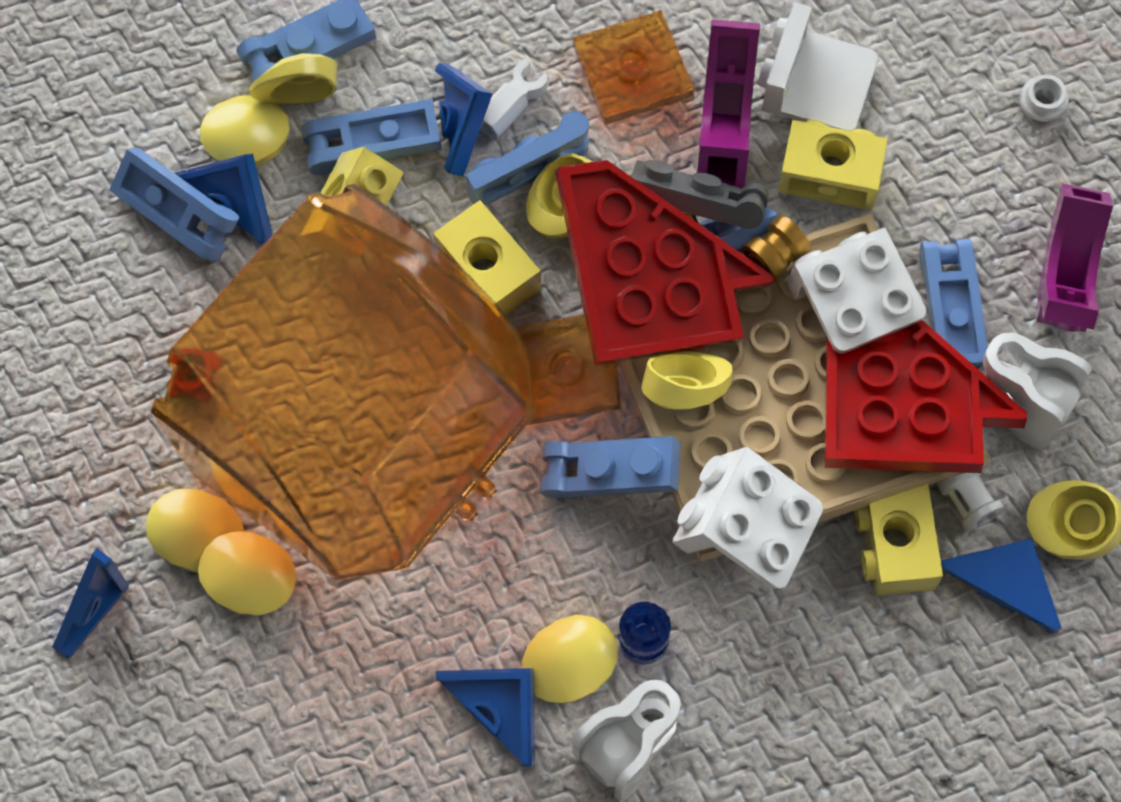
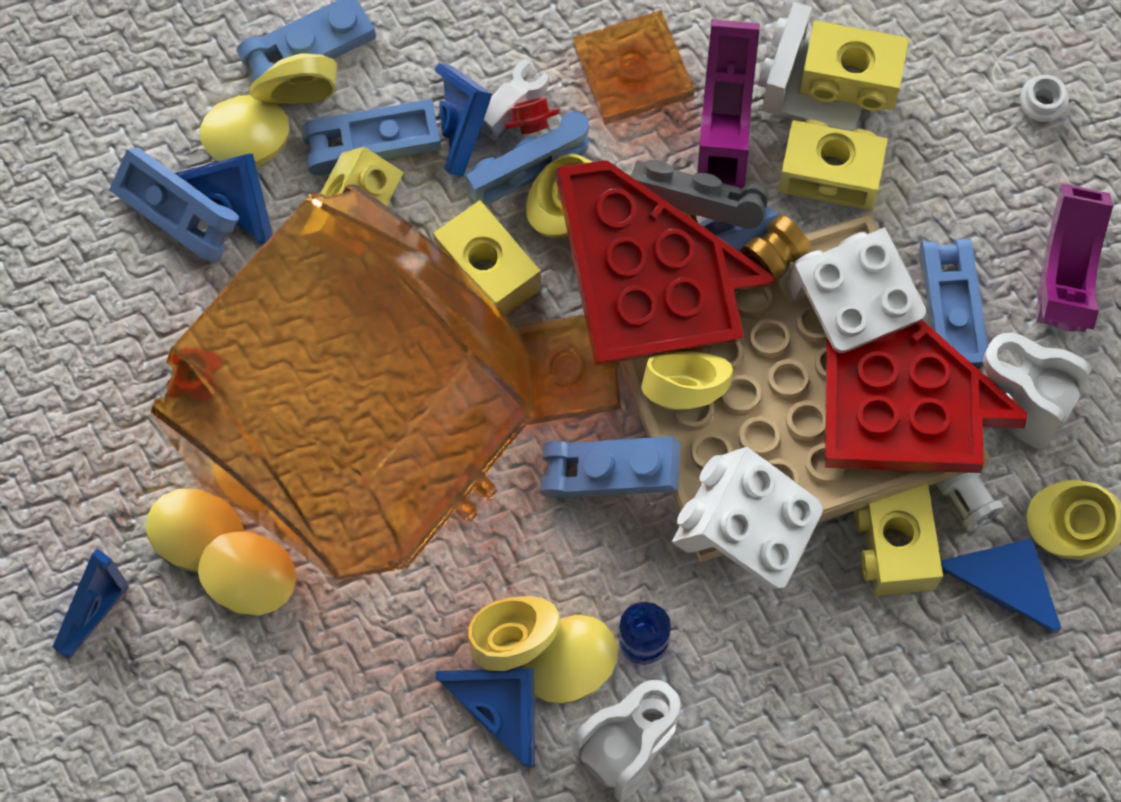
(512, 632): none -> light yellow hat
(531, 115): none -> red plate
(874, 53): none -> light yellow brick

